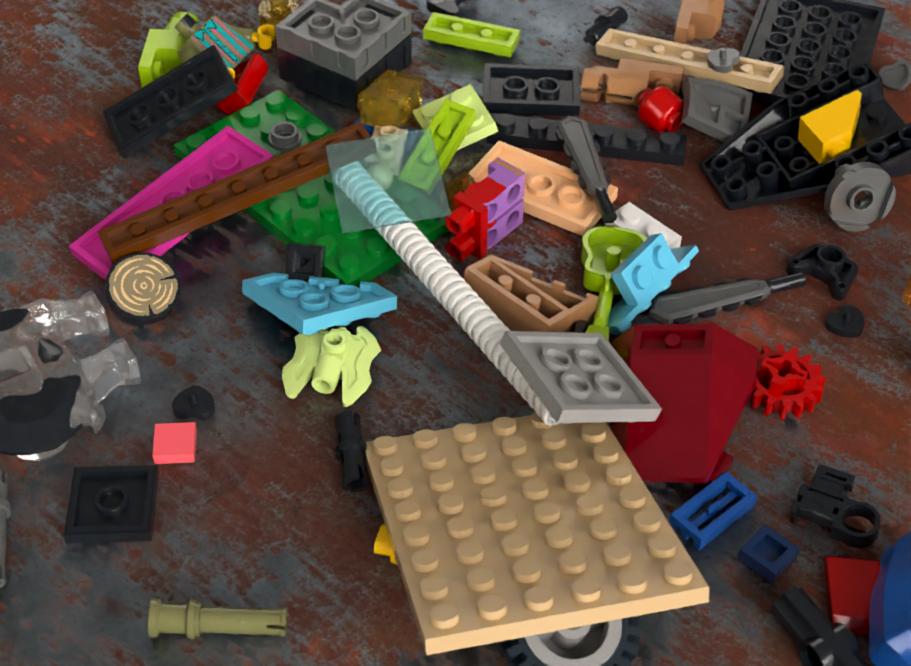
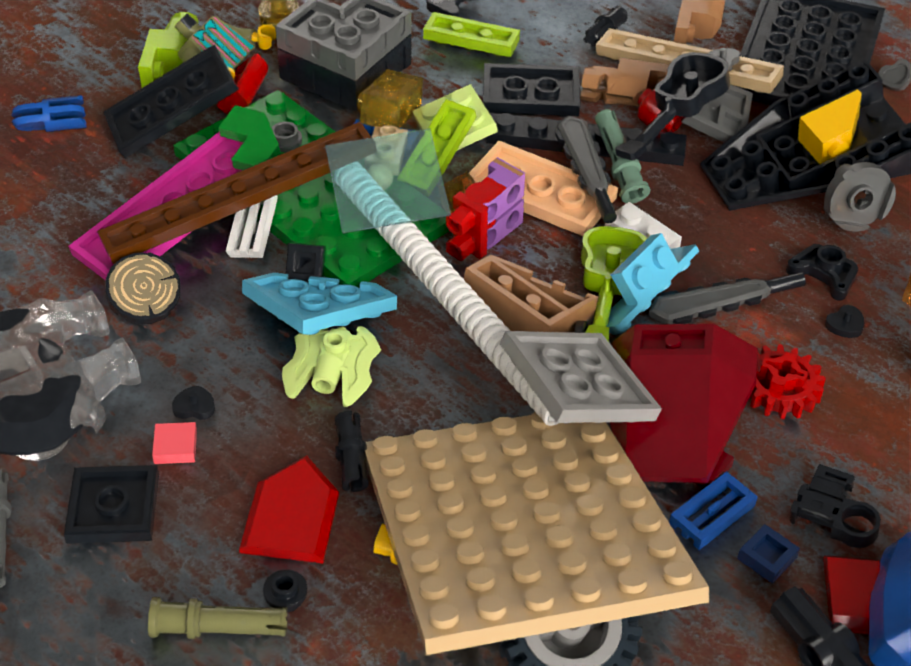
(50, 114): none -> blue arm
(245, 226): none -> white tile
(255, 133): none -> green tile
(288, 598): none -> black plate
(291, 514): none -> red tile
(622, 170): none -> sand green pin
(689, 85): none -> black piece

